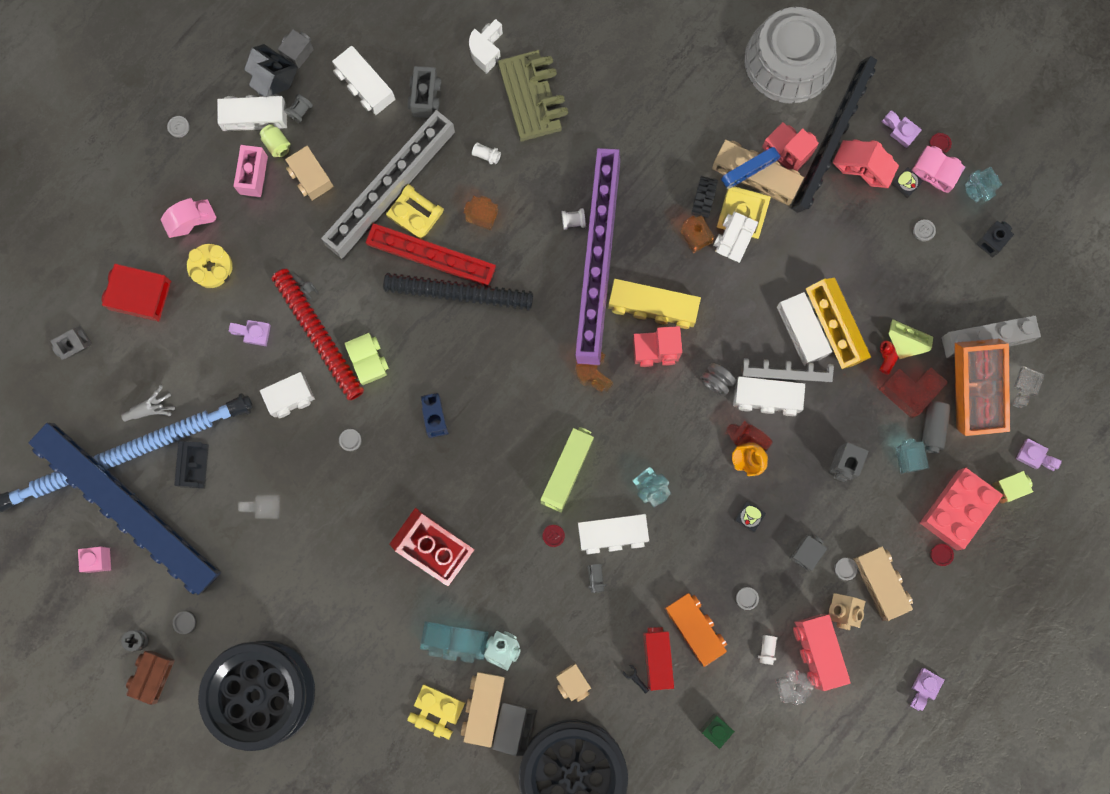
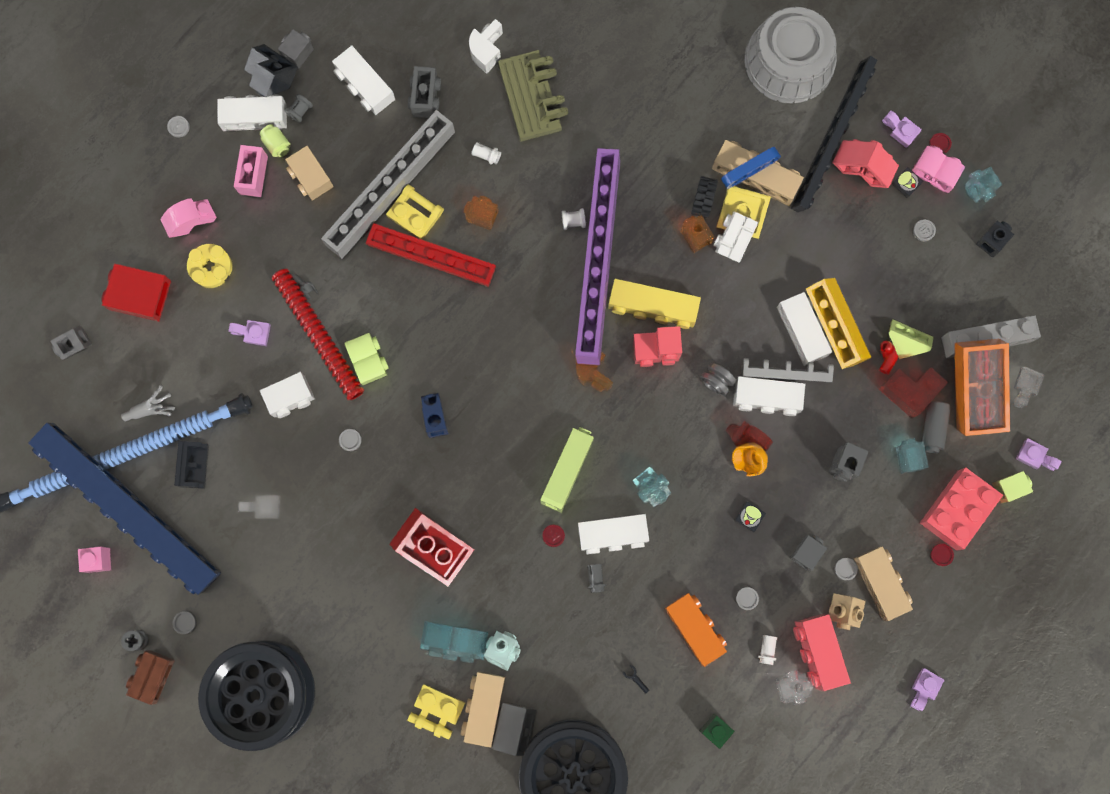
(457, 291): black piece -> none
(573, 683): tan brick -> none
(658, 659): red brick -> none
(793, 147): coral brick -> none

